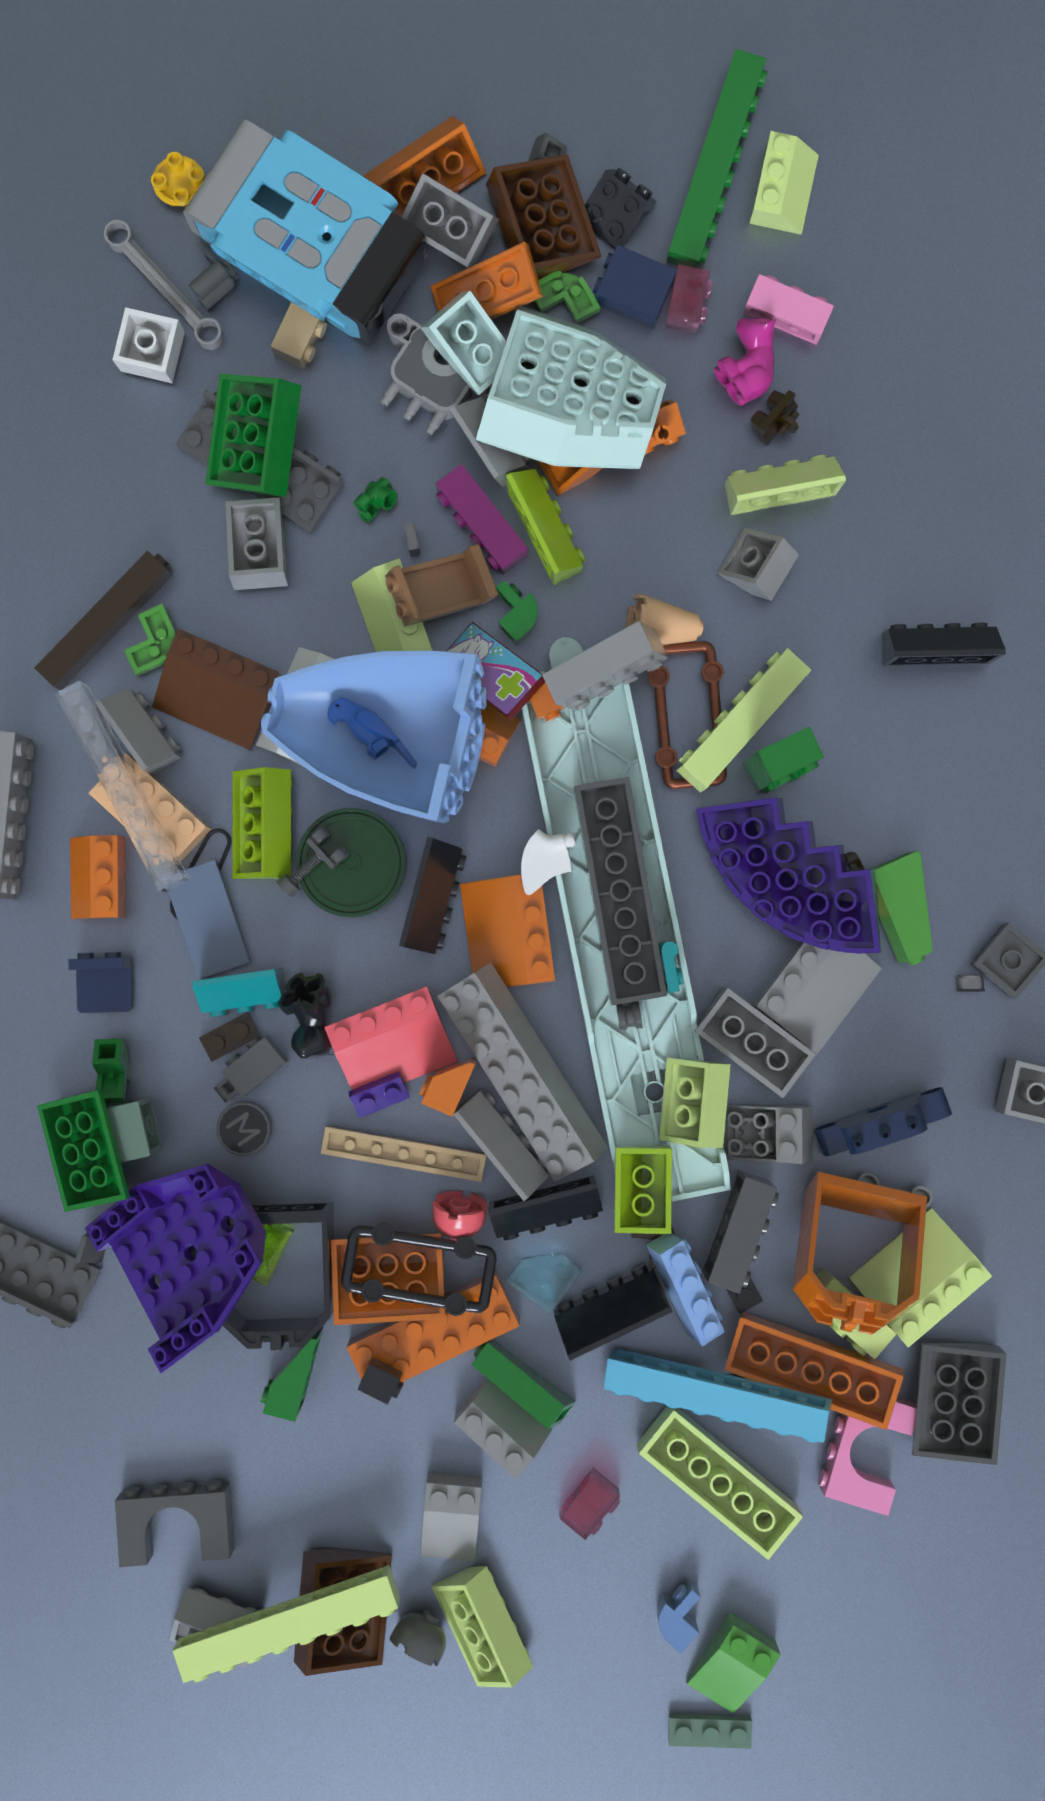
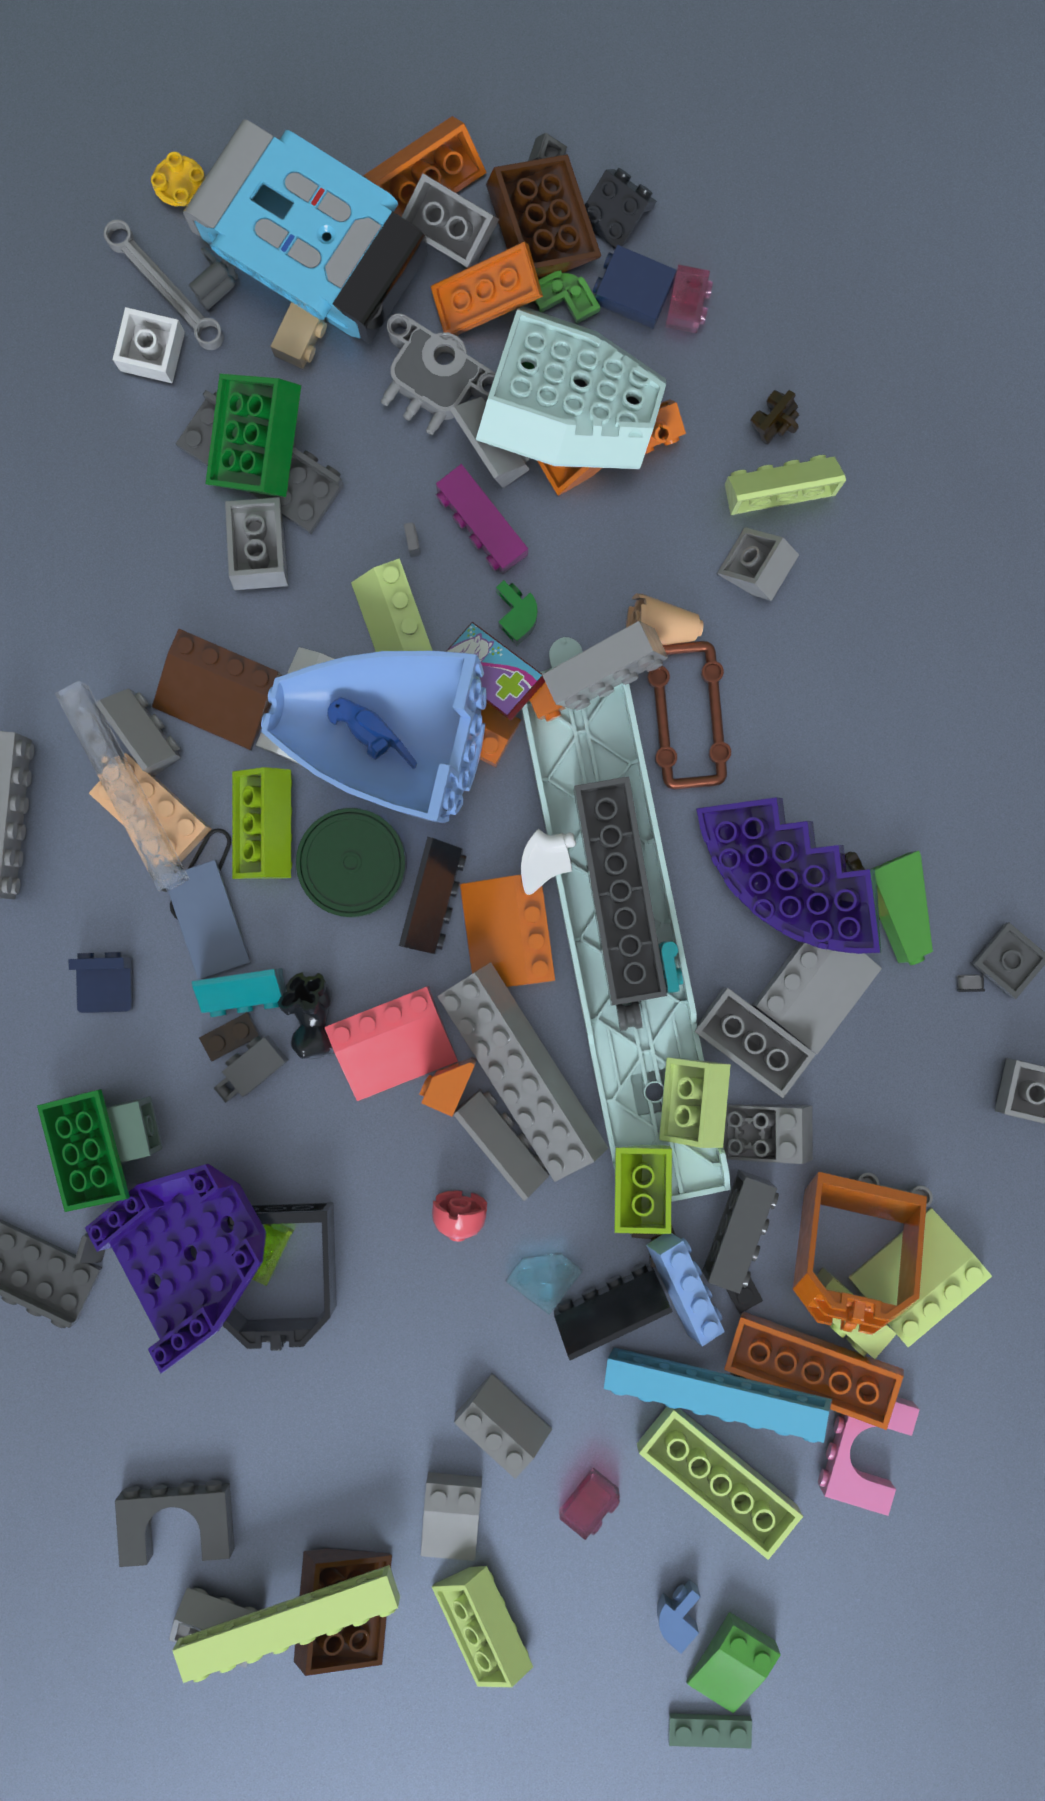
(98, 877): orange slope -> none
(104, 620): dark brown brick -> none
(112, 1068): green brick -> none
(160, 634): bright green plate -> none
(243, 1128): black tile -> none
(287, 1391): green slope -> none
(290, 883): dark grey bar -> none
(376, 495): green plate -> none
(379, 1094): dark purple plate -> none
(381, 1381): black brick -> none
(396, 1267): orange slope -> none
(403, 1153): tan plate -> none
(421, 1637): dark grey cylinder -> none
(427, 1343): orange brick -> none
(441, 586): medium nougat panel -> none
(454, 1303): black bar -> none
(467, 340): light aqua slope -> none
(523, 1384): green slope -> none
(544, 525): lime slope -> none
(545, 1207): black slope -> none
(716, 159): green brick -> none
(743, 720): yellowish green brick -> none
(754, 373): dark pink animal -> none
(784, 184): yellowish green slope -> none
(784, 761): green brick -> none
(790, 307): bright pink brick -> none
(883, 1123): dark blue piece -> none
(941, 645): black slope -> none
(959, 1402): dark grey slope -> none

